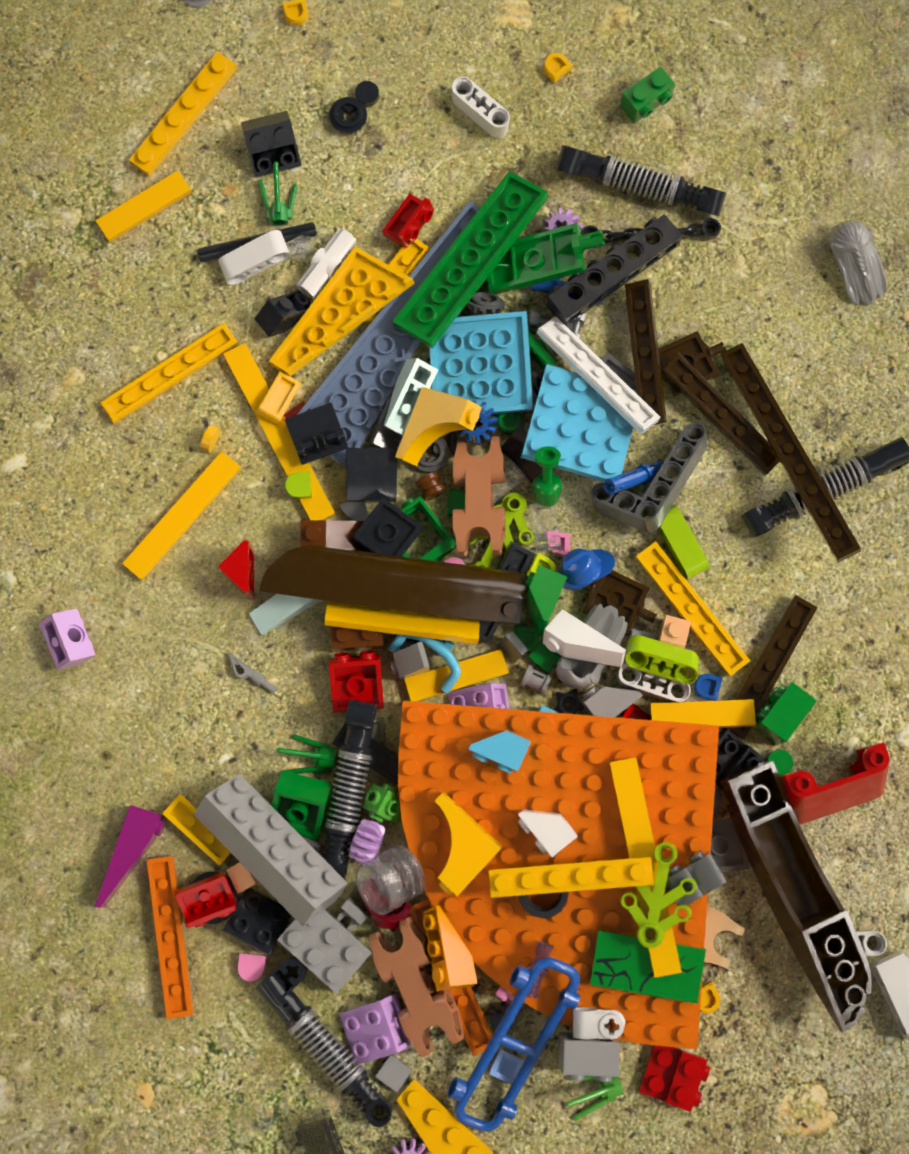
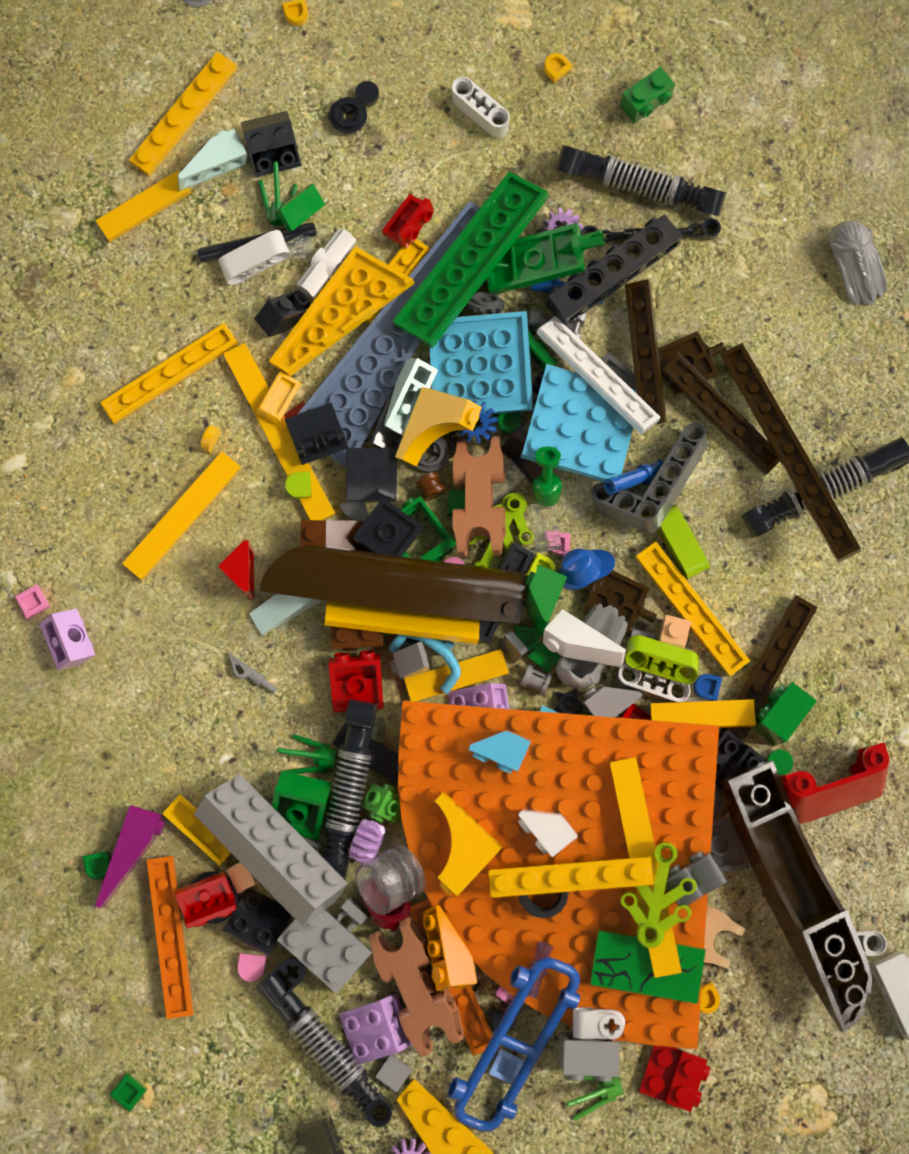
(32, 601): none -> bright pink tile
(97, 864): none -> green tile
(128, 1092): none -> green tile
(218, 156): none -> light aqua slope
(300, 207): none -> green tile

